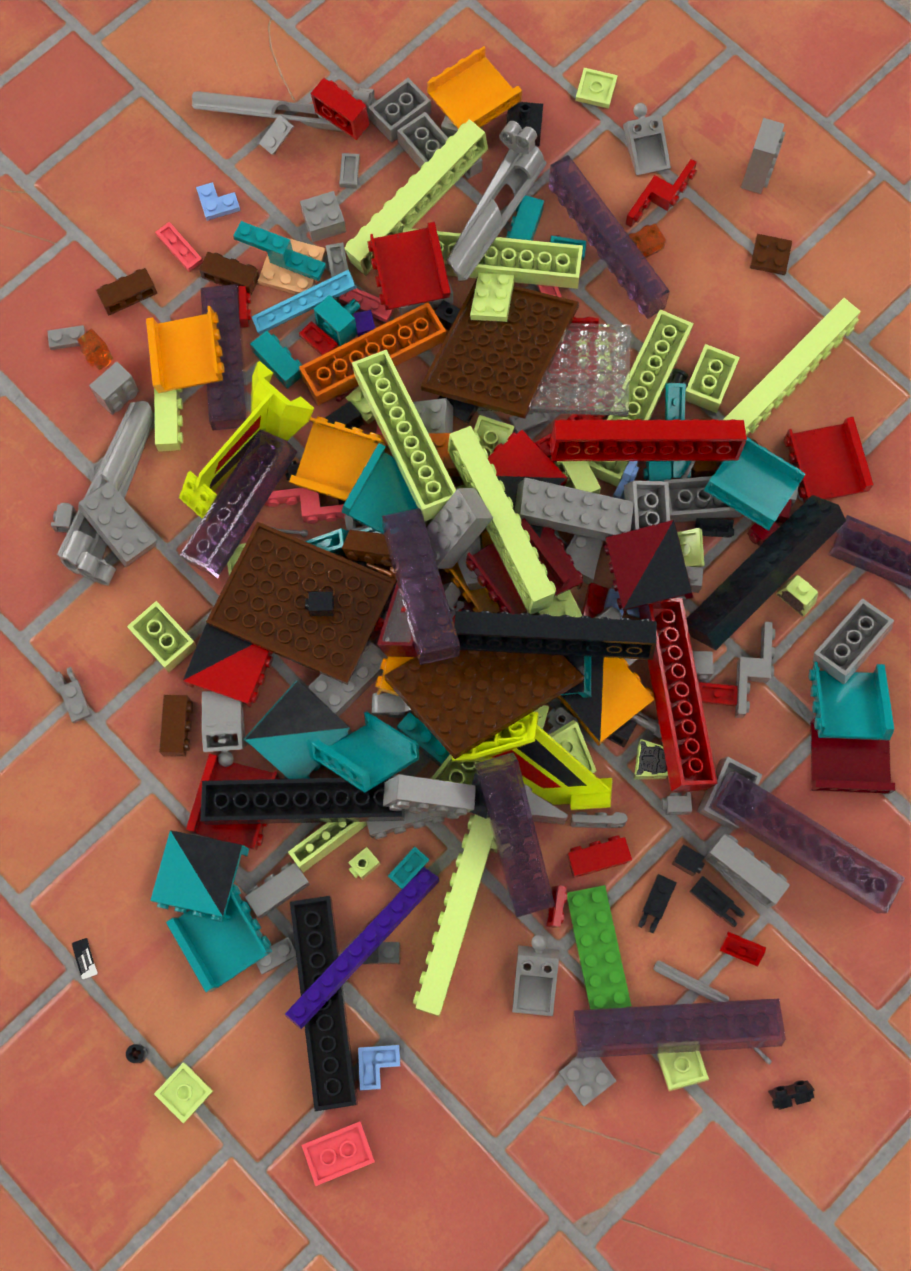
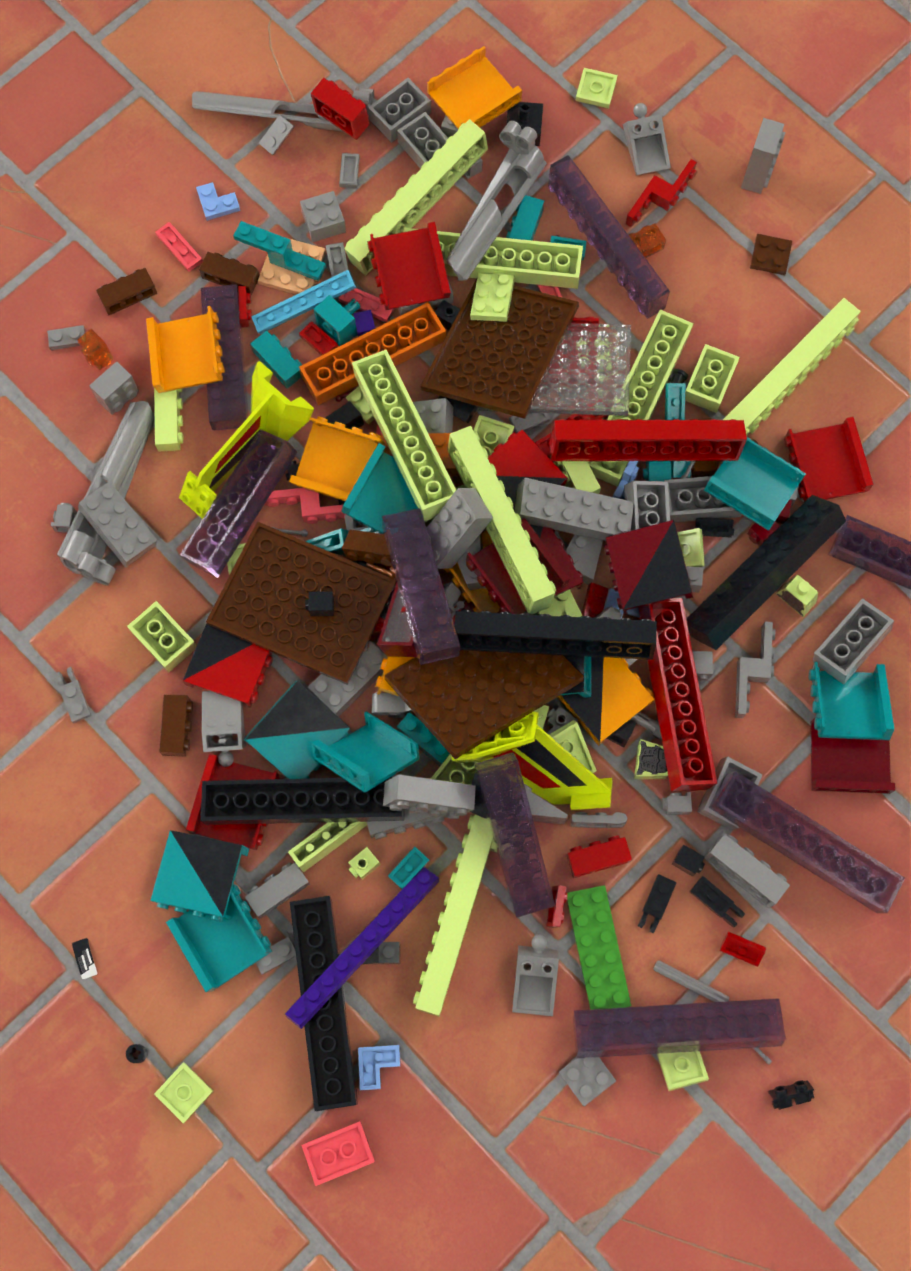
(718, 694): red plate -> none

